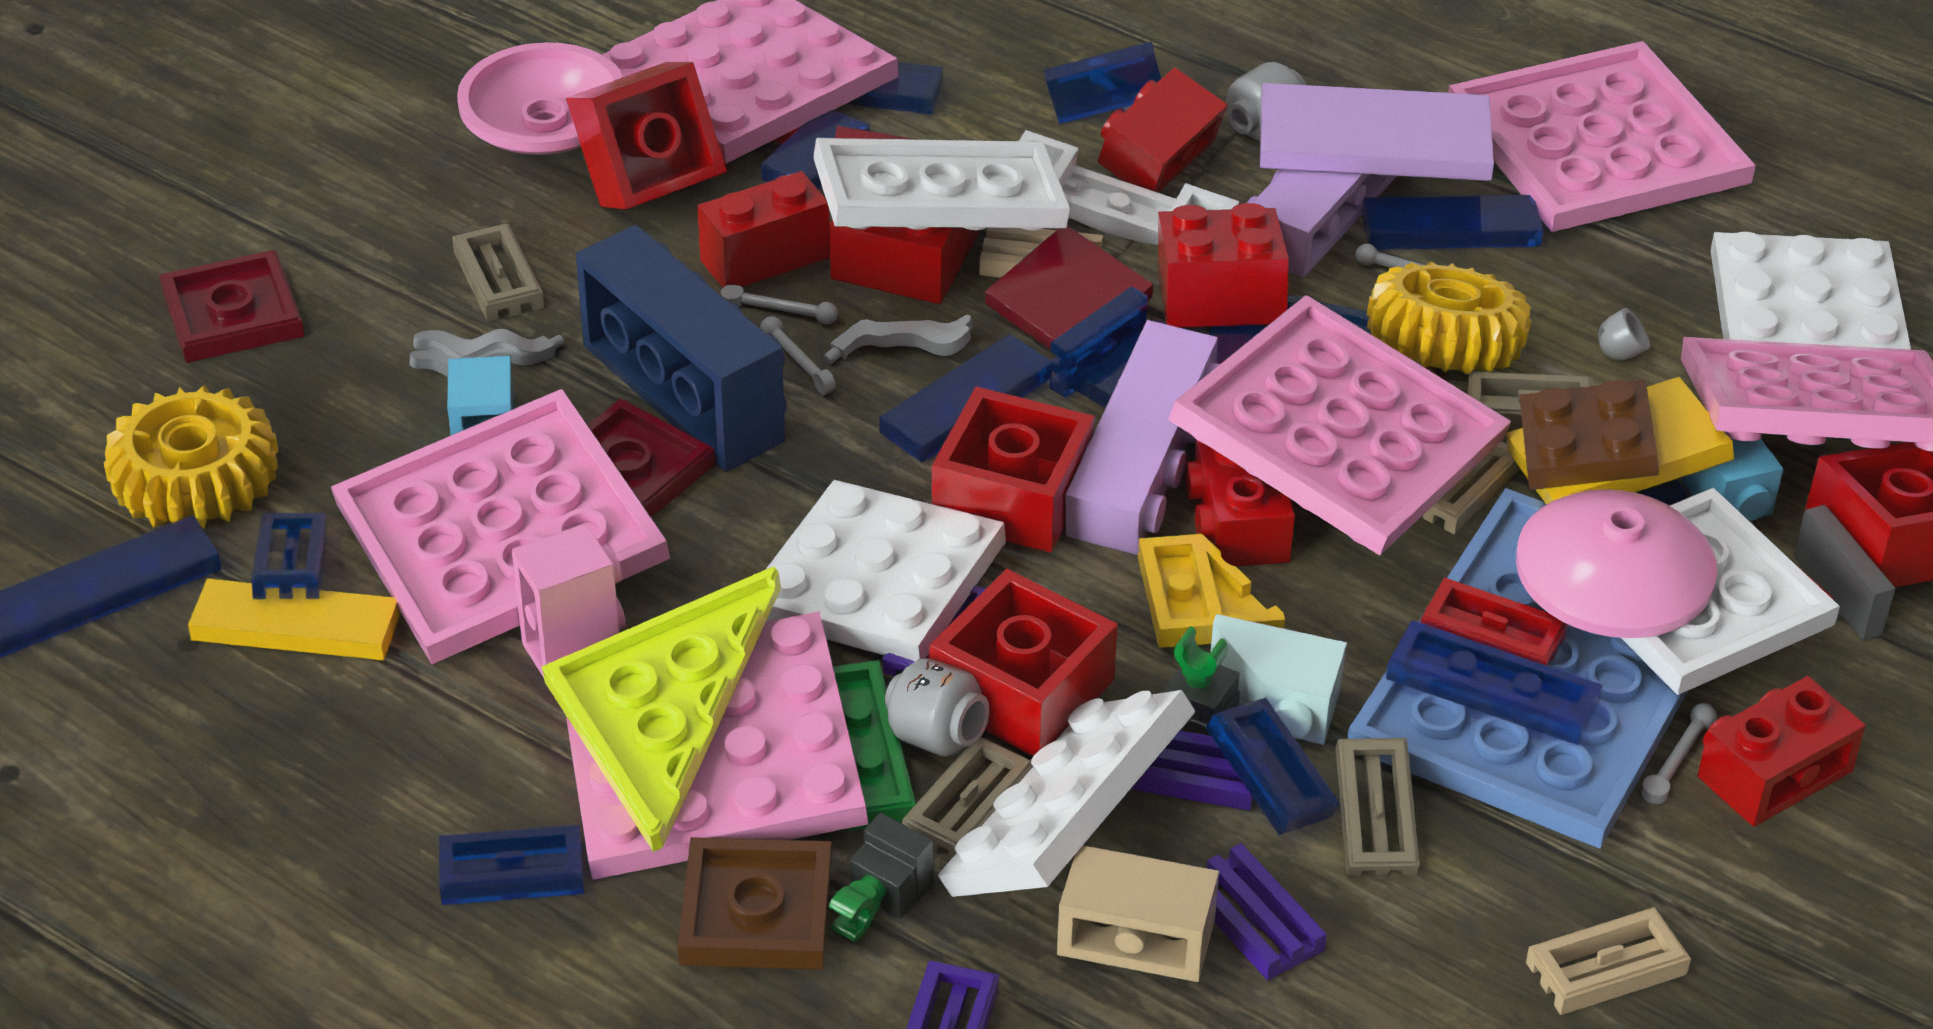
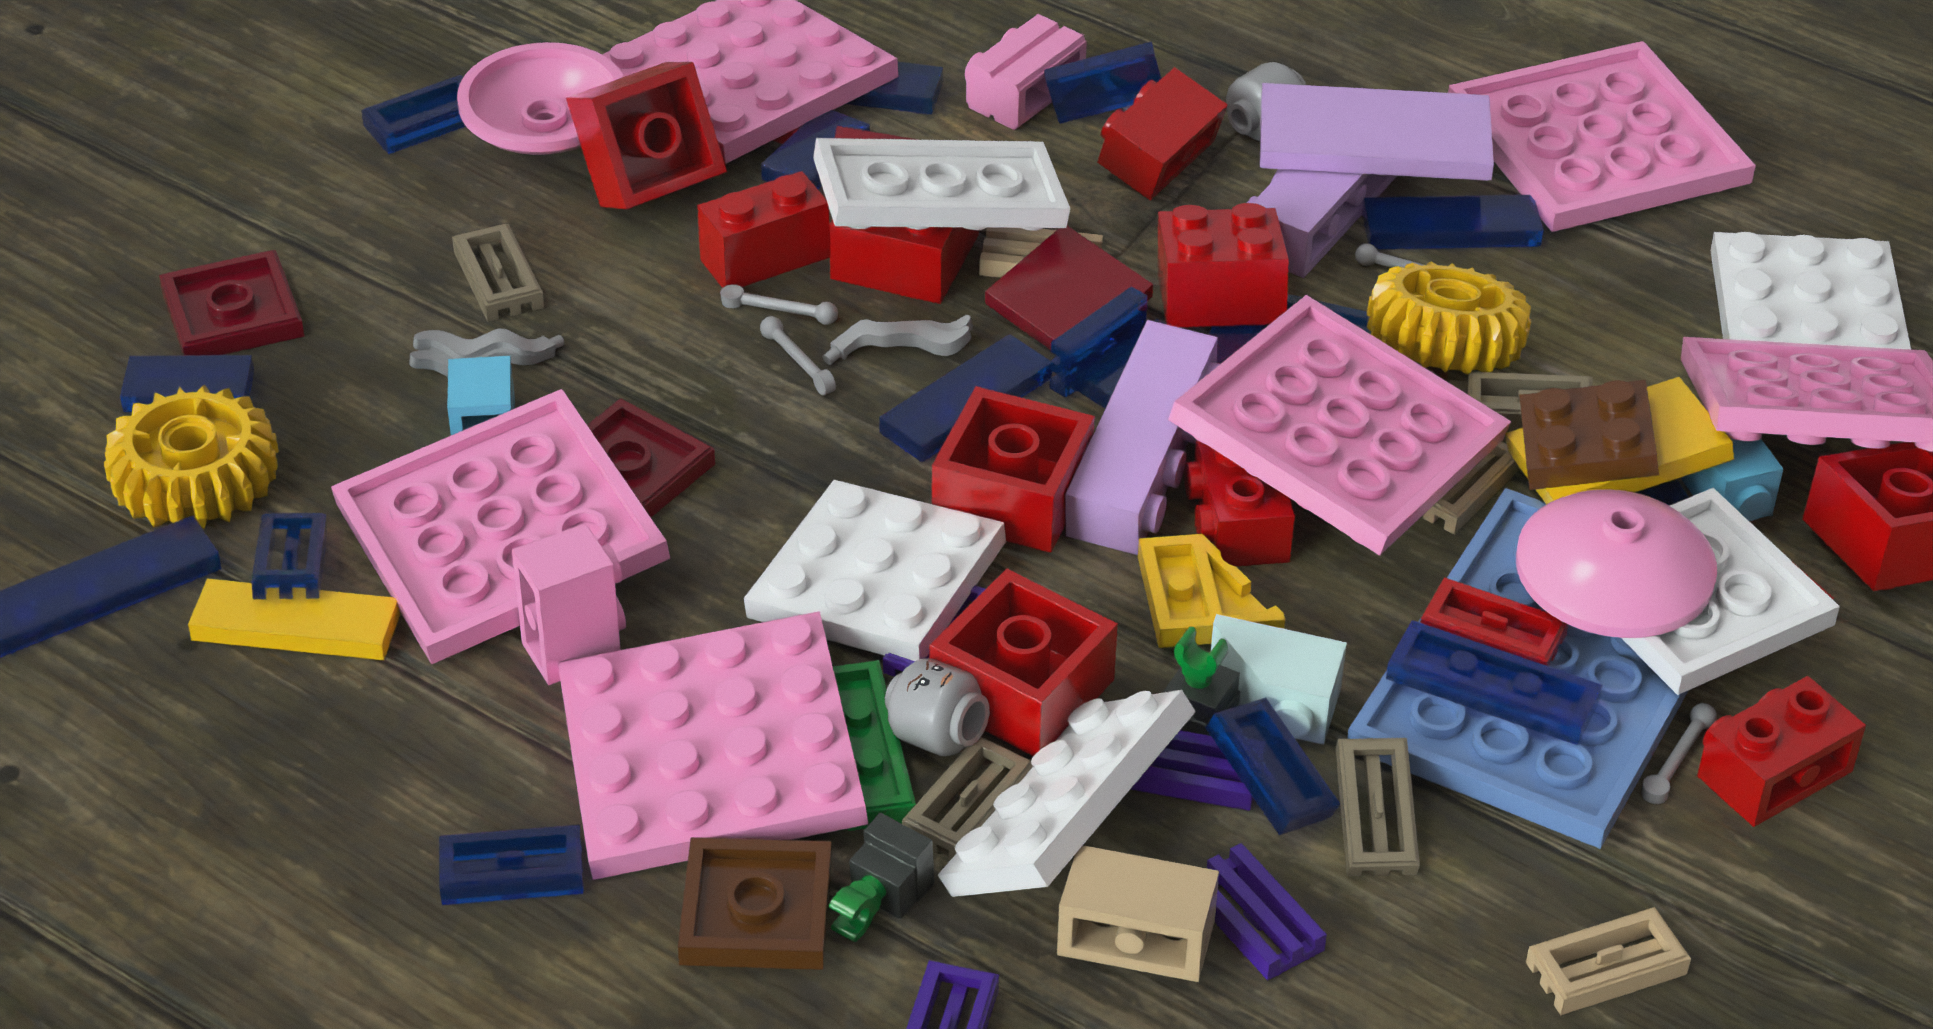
(166, 373): none -> clear blue tile
(415, 116): none -> clear blue tile
(659, 693): neon yellow tile -> none
(682, 346): dark blue brick -> none
(1011, 75): none -> bright pink brick
(1115, 204): white slope -> none
(1623, 336): light grey hinge -> none
(1844, 572): dark grey tile -> none

